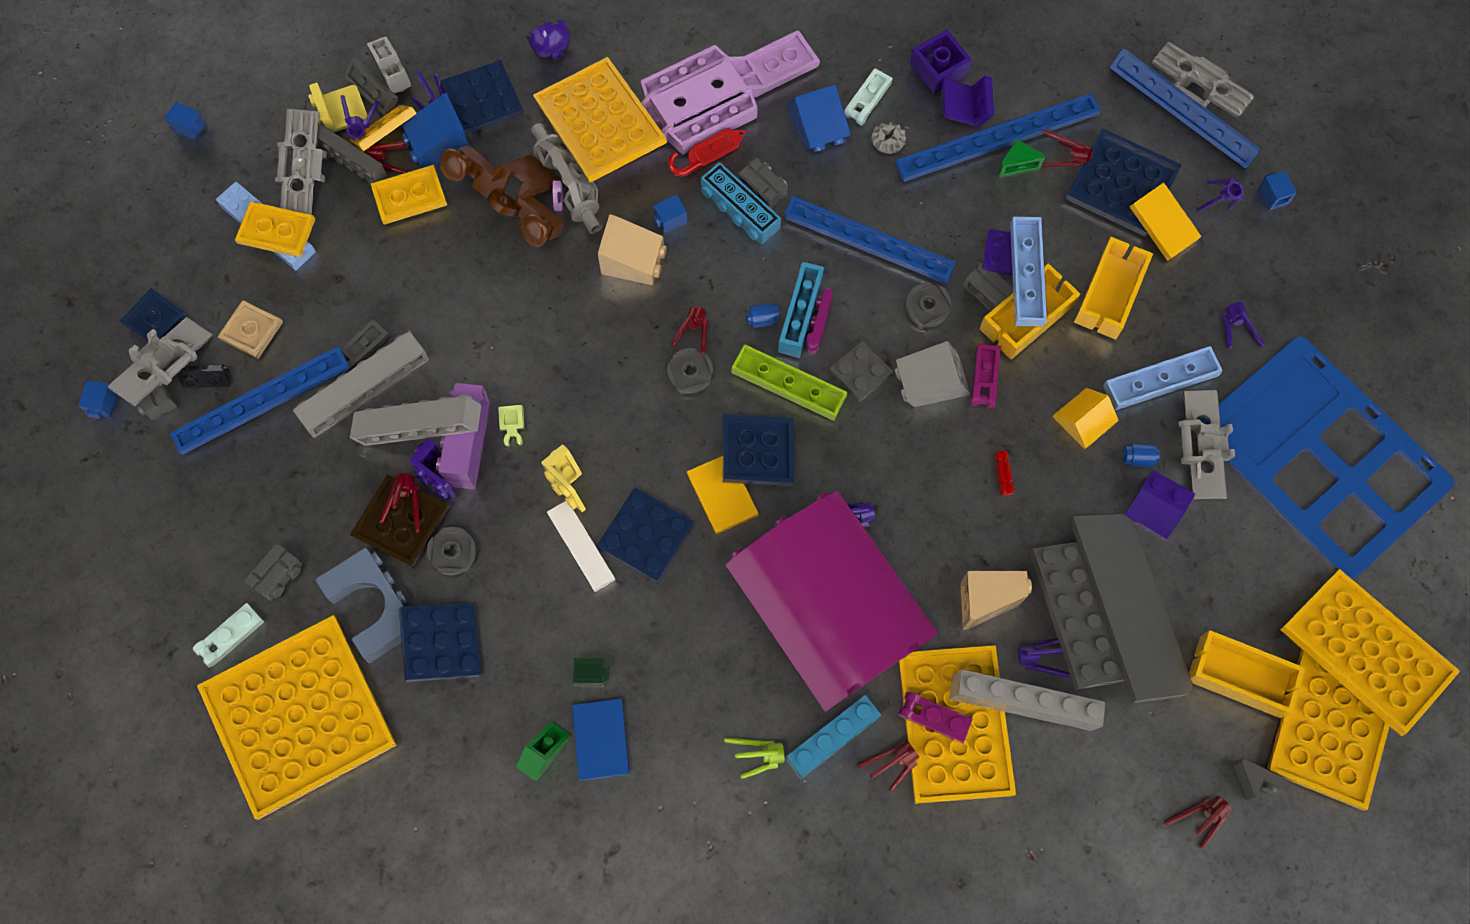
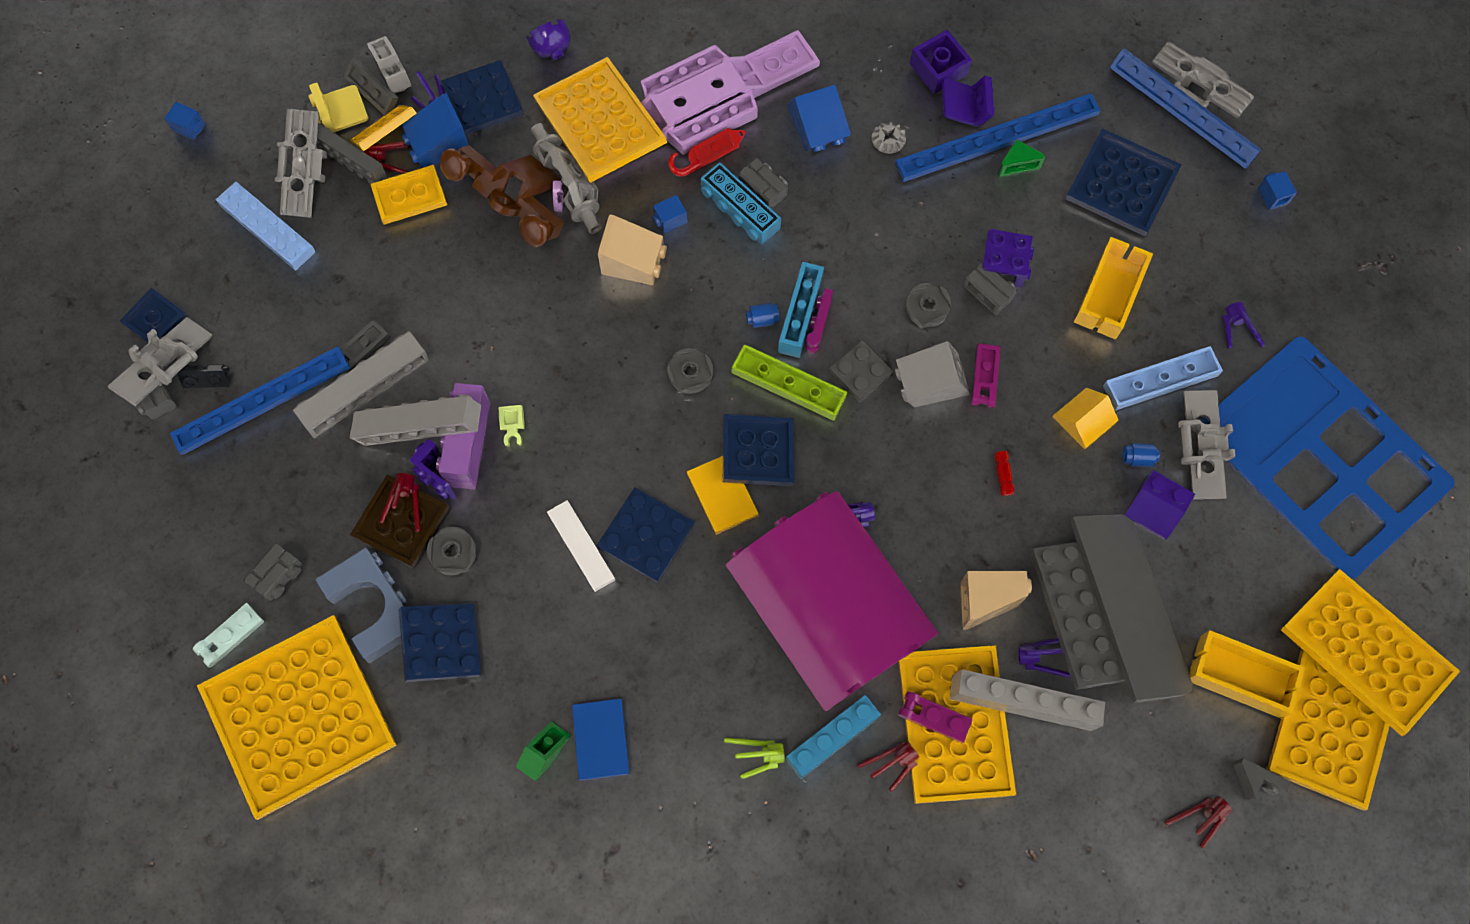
(97, 399): blue brick -> none
(250, 329): tan plate -> none
(275, 229): yellow tile -> none
(355, 124): dark purple plant -> none
(561, 472): light yellow bracket -> none
(590, 672): clear green brick -> none
(694, 320): dark red plant -> none
(868, 96): light aqua plate -> none
(869, 240): blue plate -> none
(1000, 322): yellow piece -> none
(1028, 271): light blue piece -> none
(1079, 152): dark red plant -> none
(1165, 221): yellow tile -> none
(1229, 192): dark purple plant -> none

